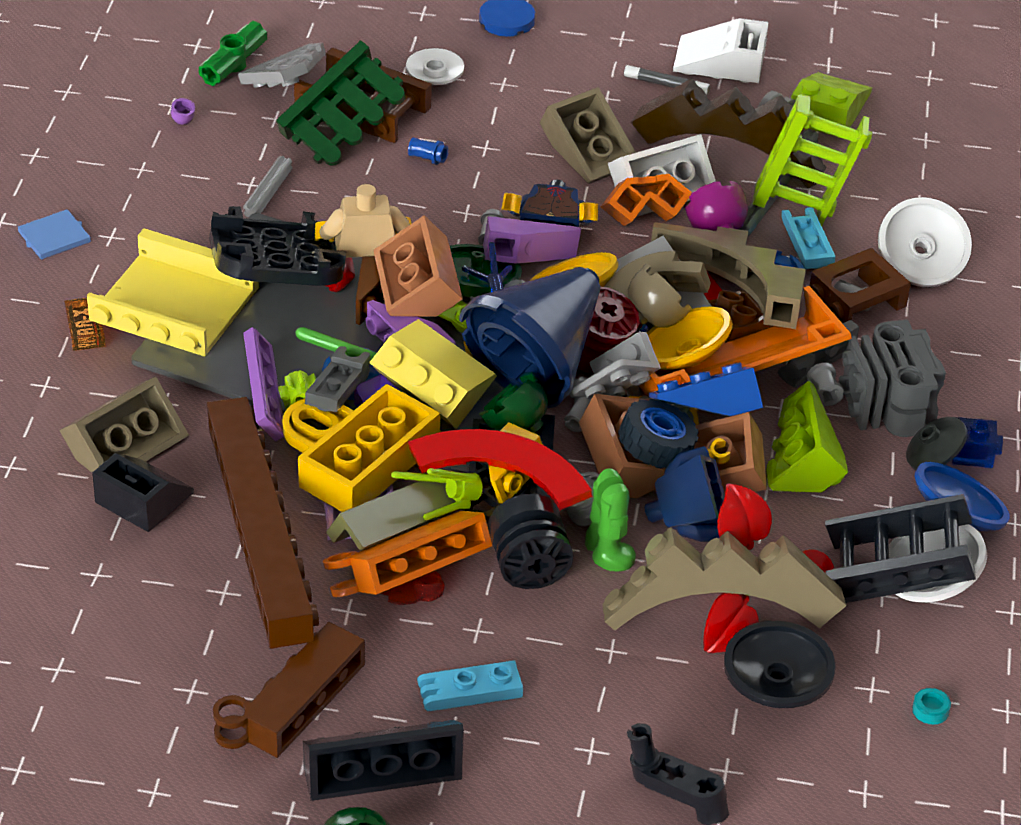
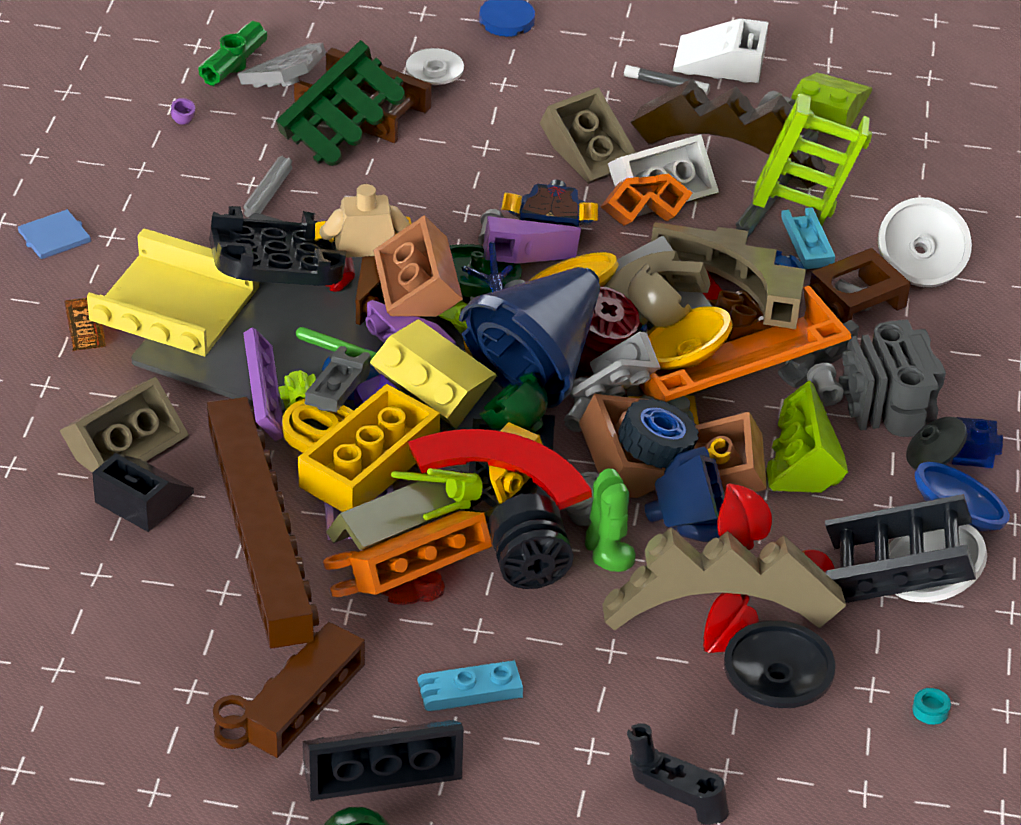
(432, 151): blue pin -> none
(717, 206): magenta cylinder -> none
(724, 393): blue slope -> none

